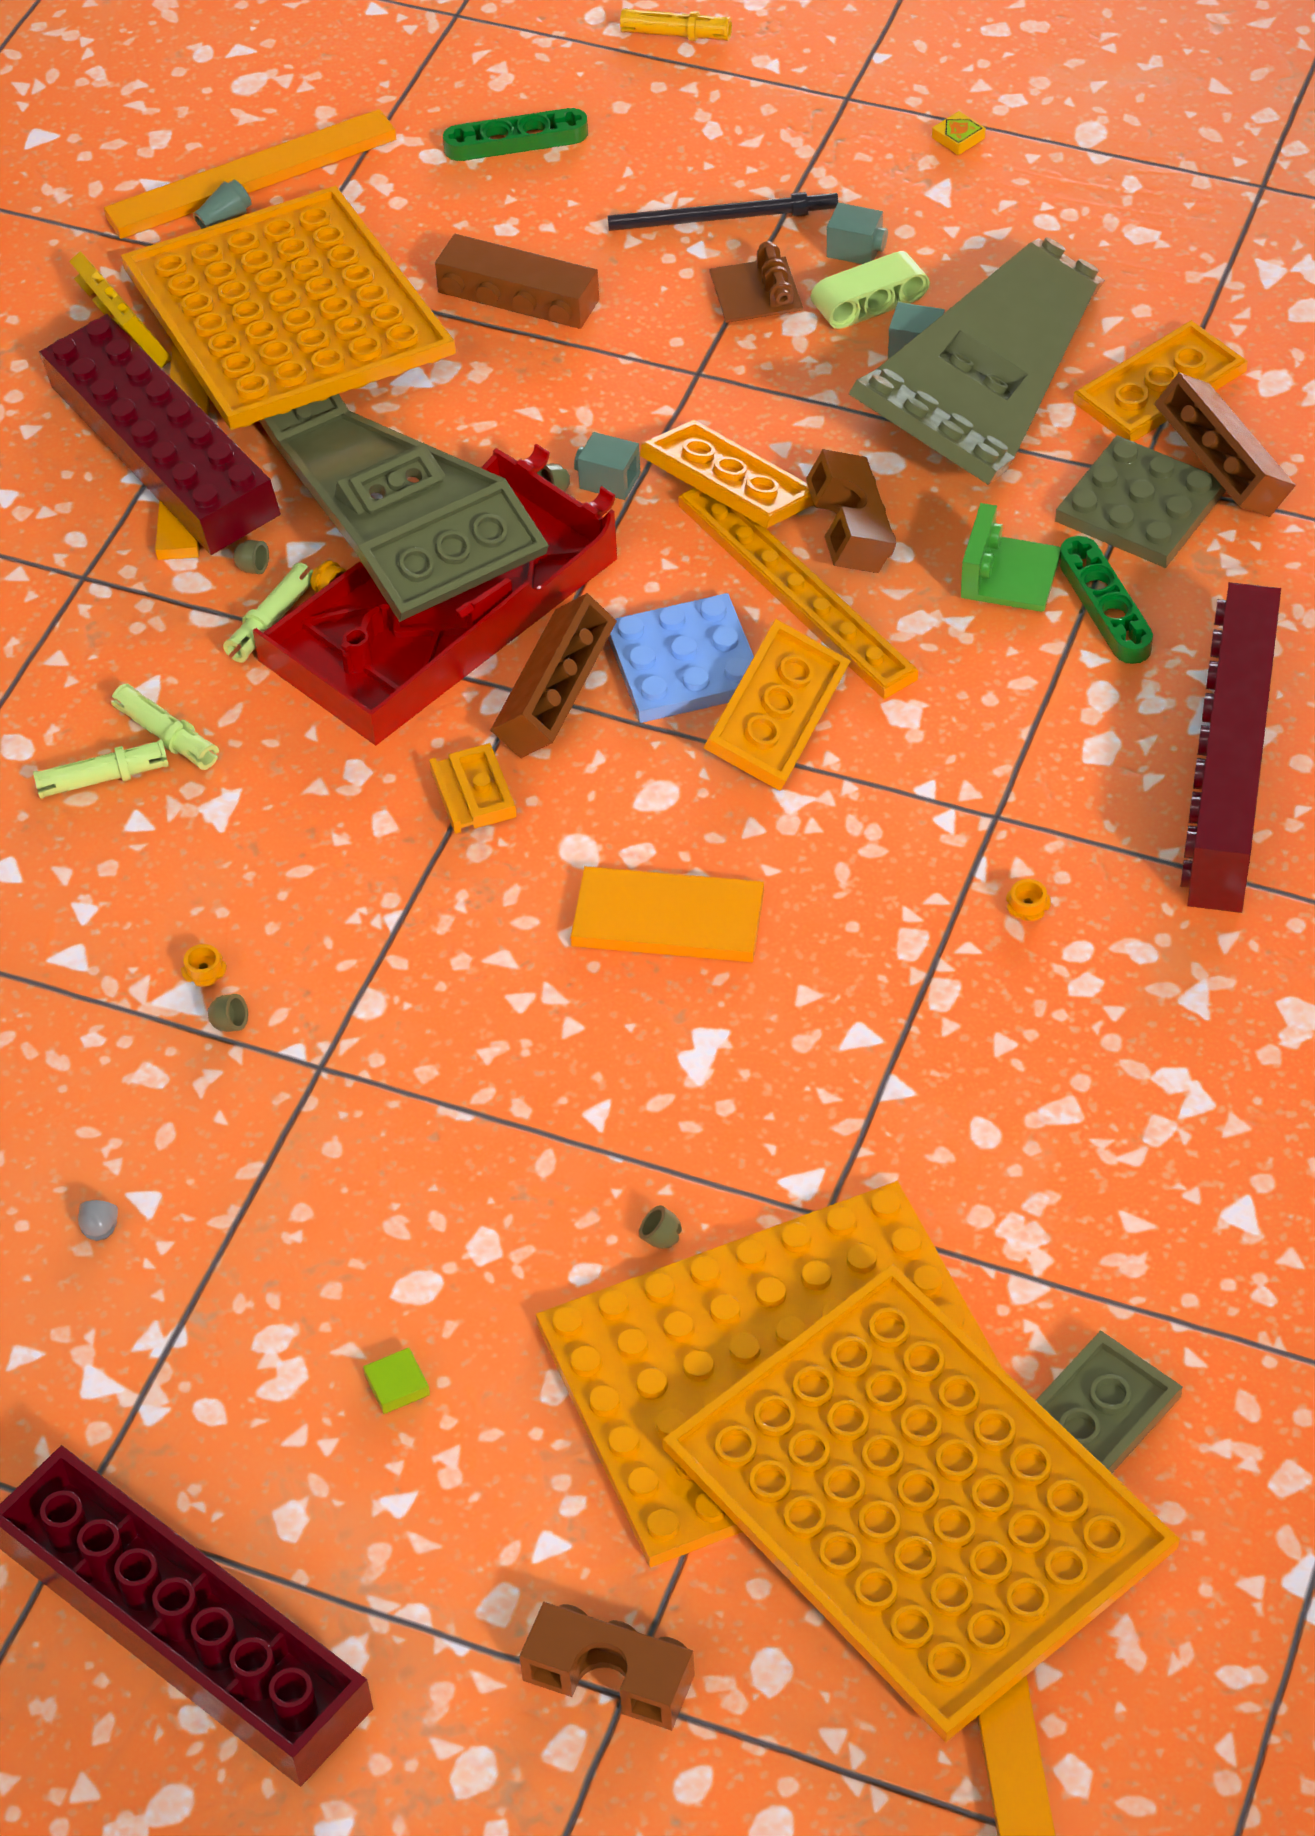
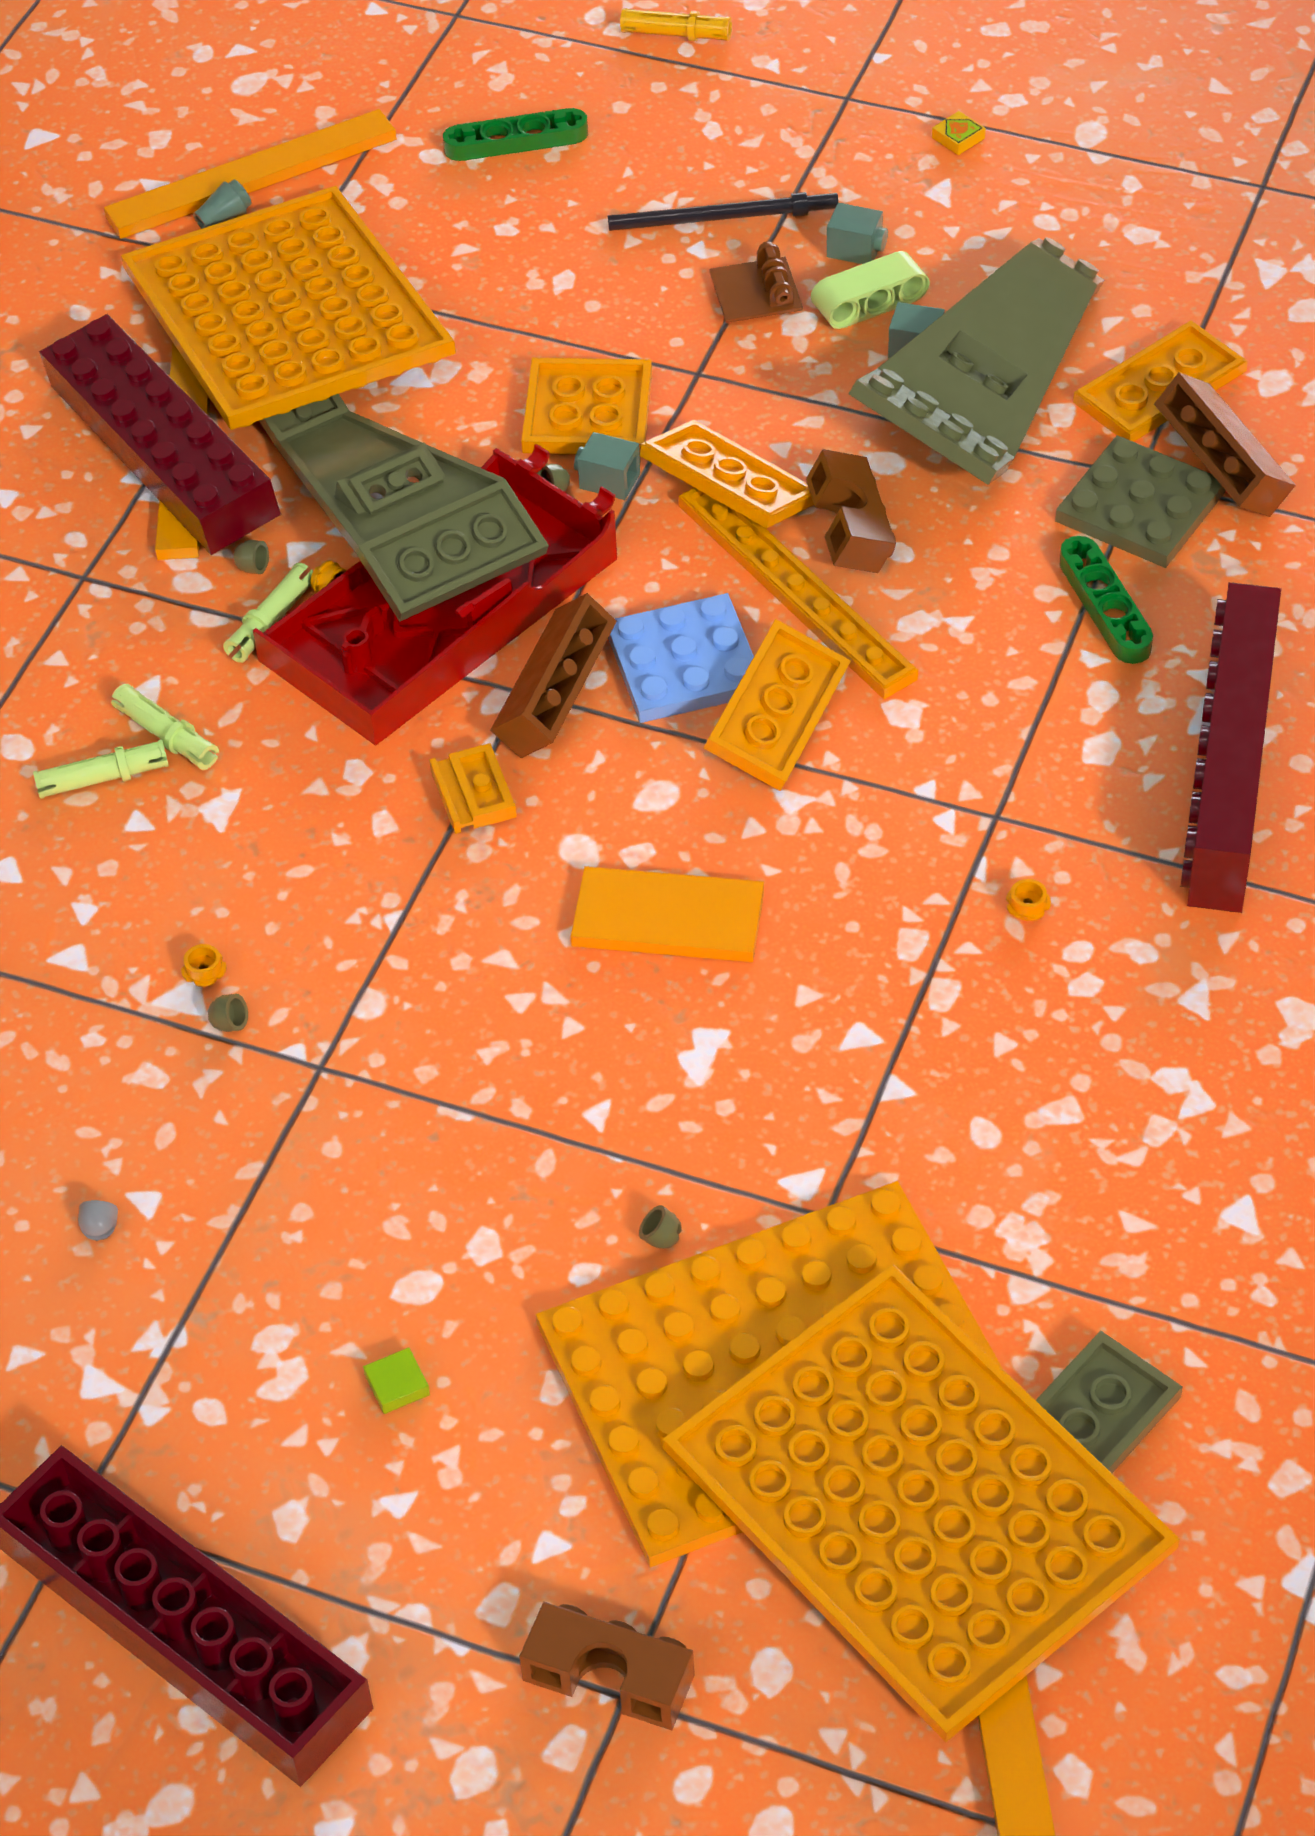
(111, 303): yellow wing -> none
(517, 281): dark orange brick -> none
(585, 396): none -> light orange plate
(1006, 568): bright green bracket -> none

